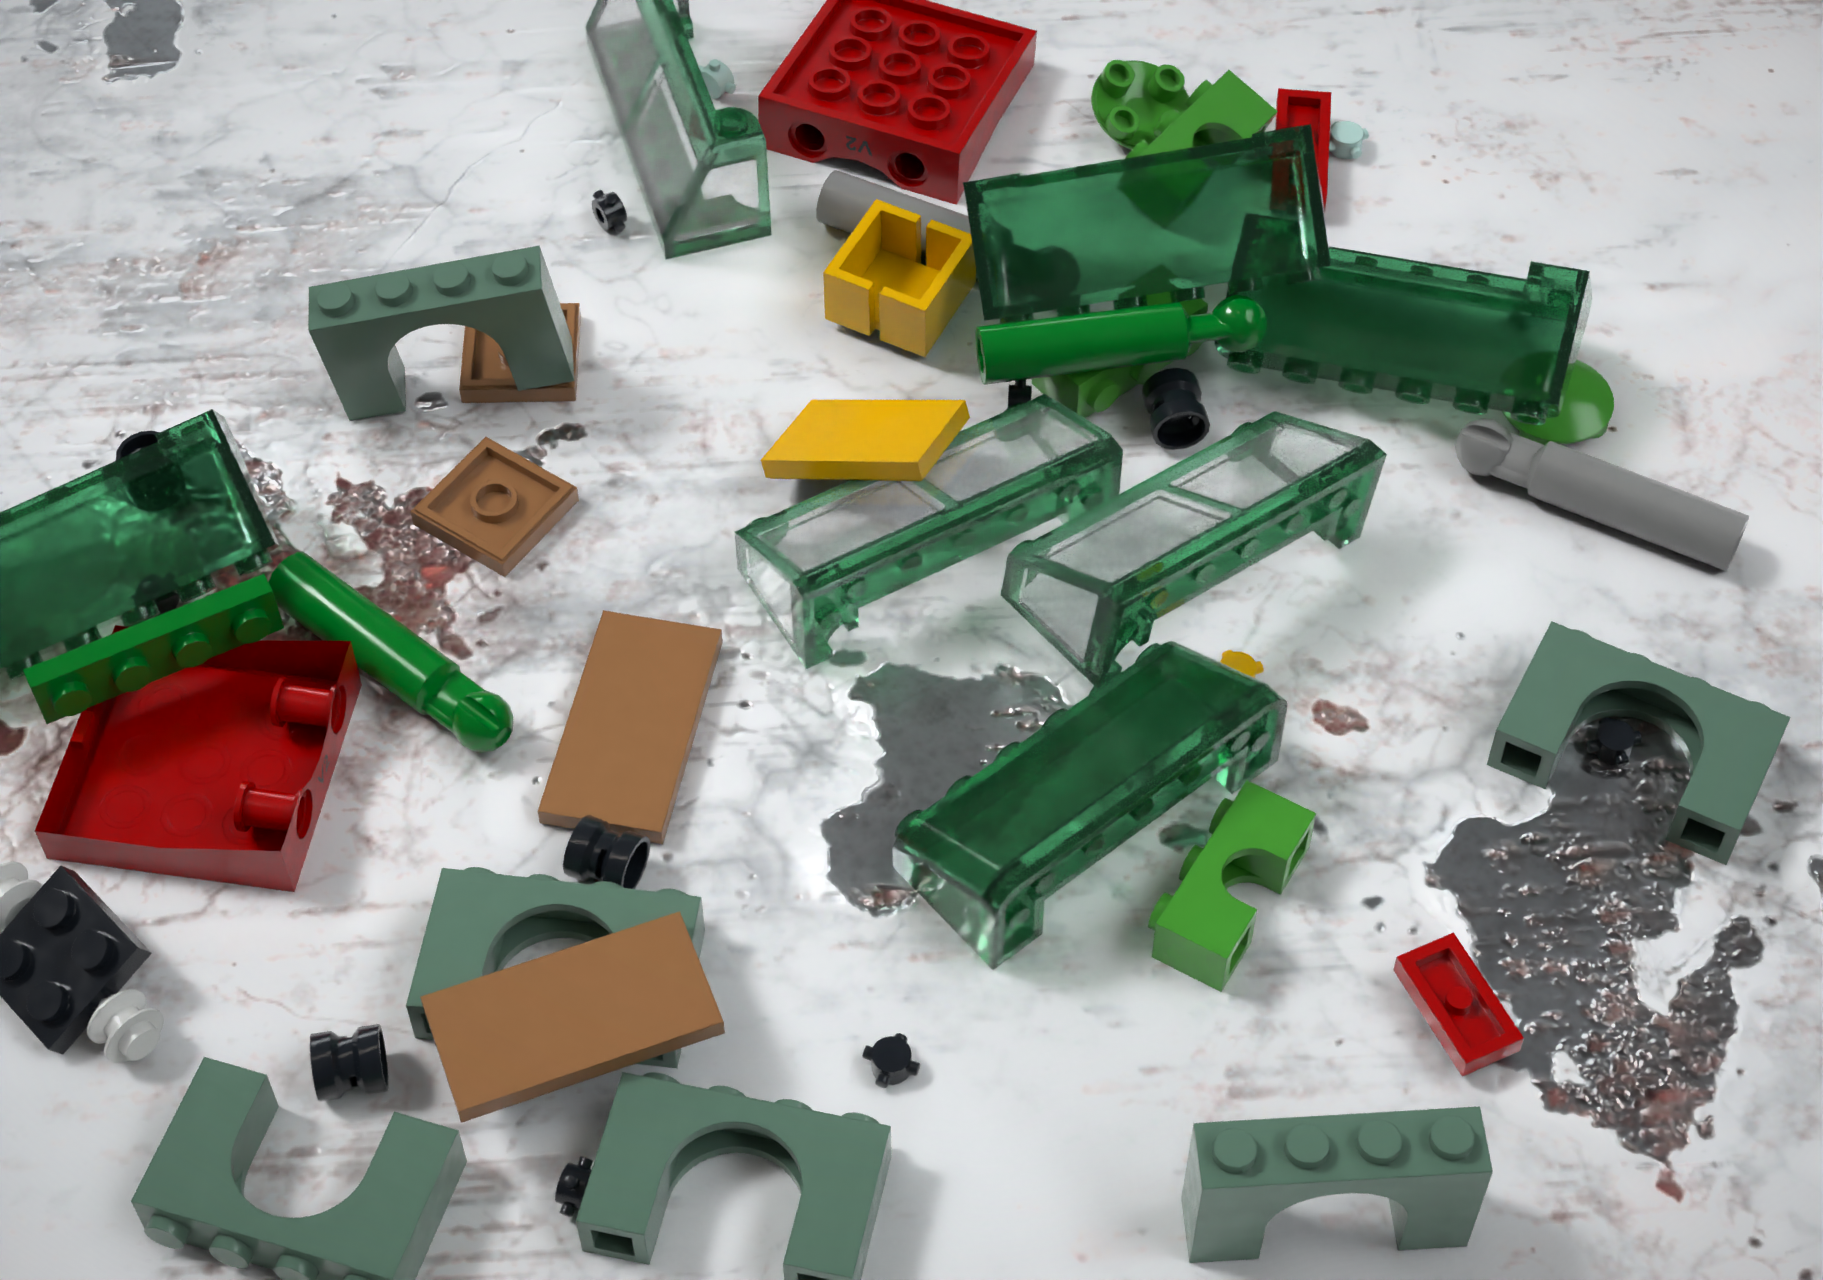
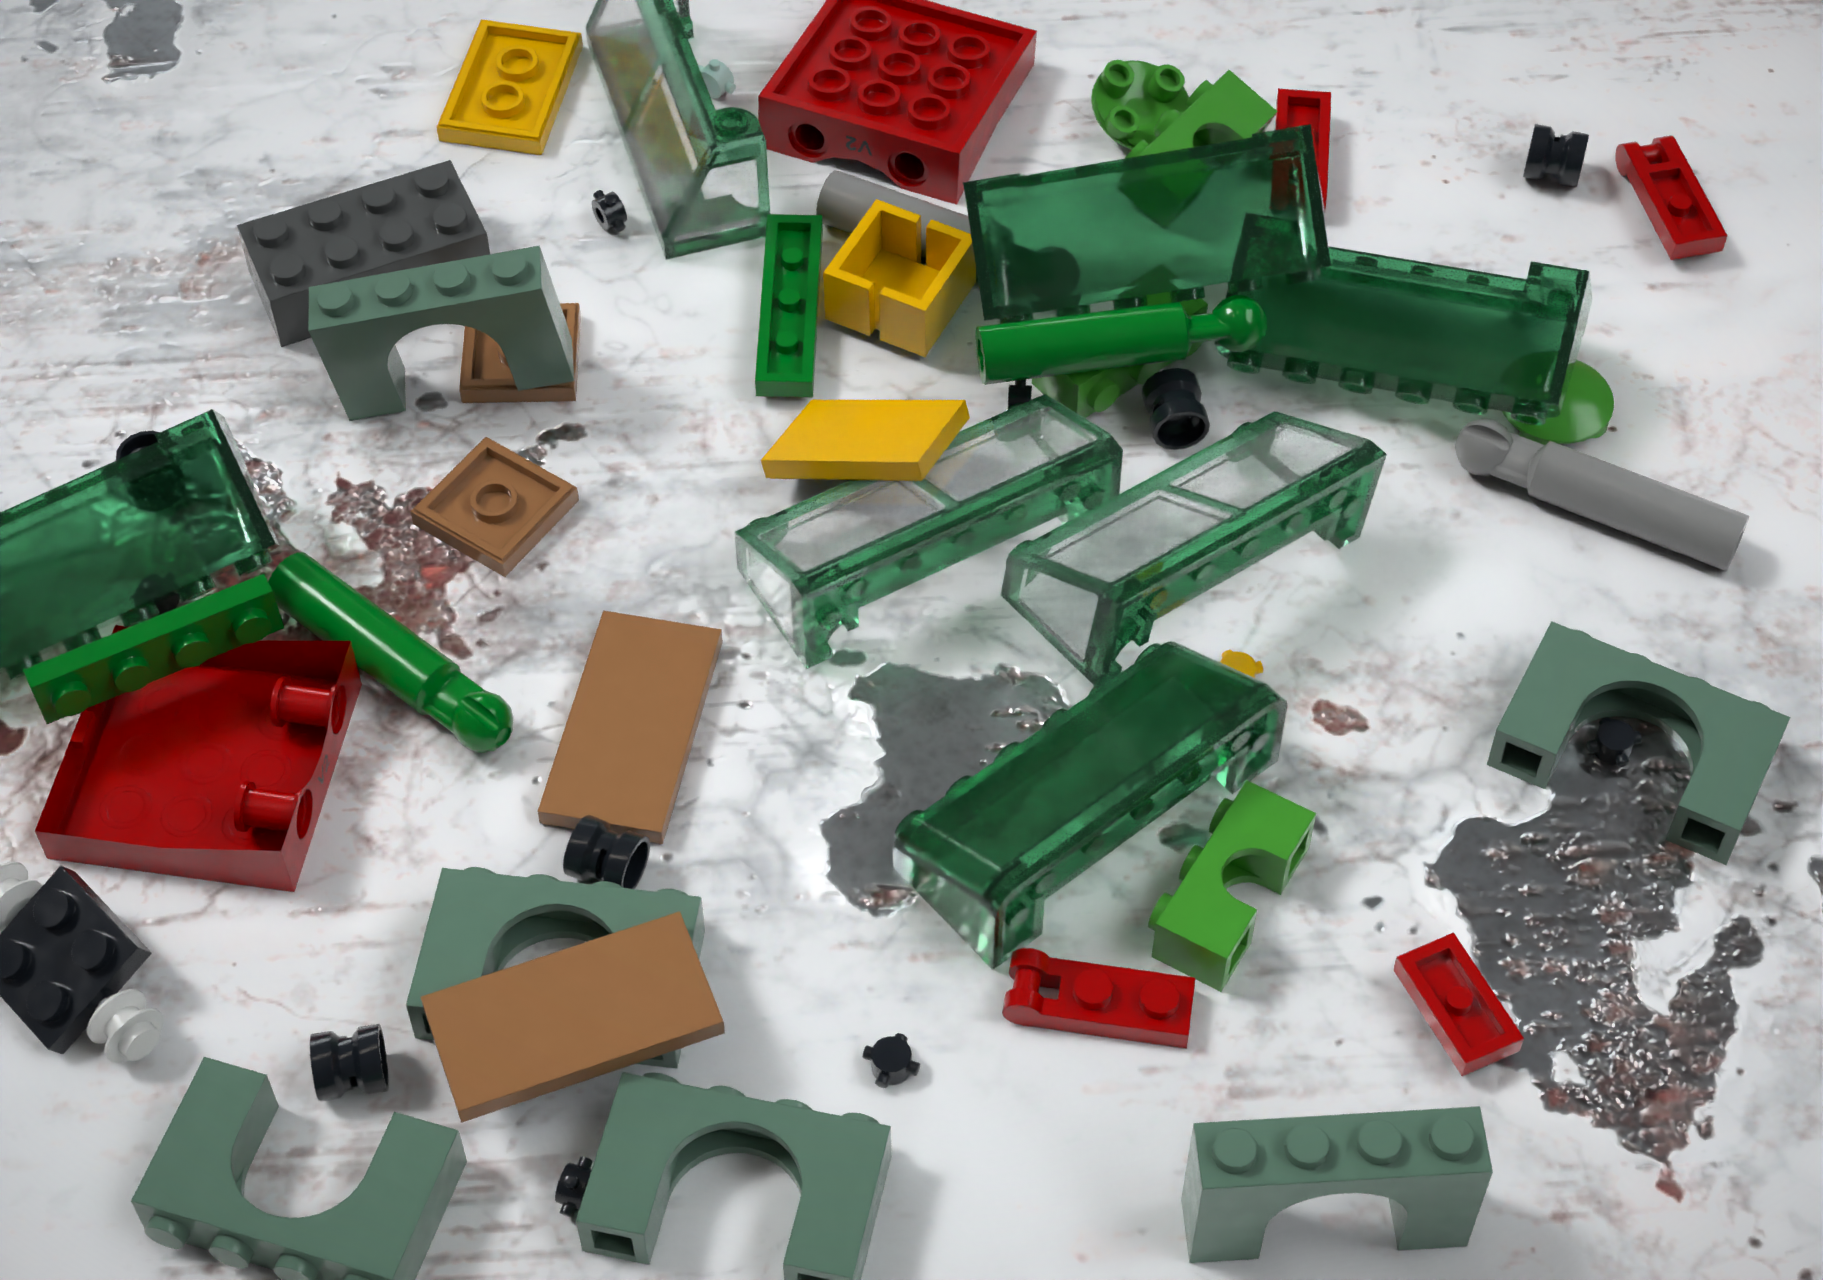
(358, 234): none -> dark grey brick
(510, 87): none -> yellow tile
(789, 306): none -> green plate
(1099, 999): none -> red plate
(1347, 139): light aqua piece -> none
(1556, 155): none -> black wheel
(1671, 197): none -> red plate

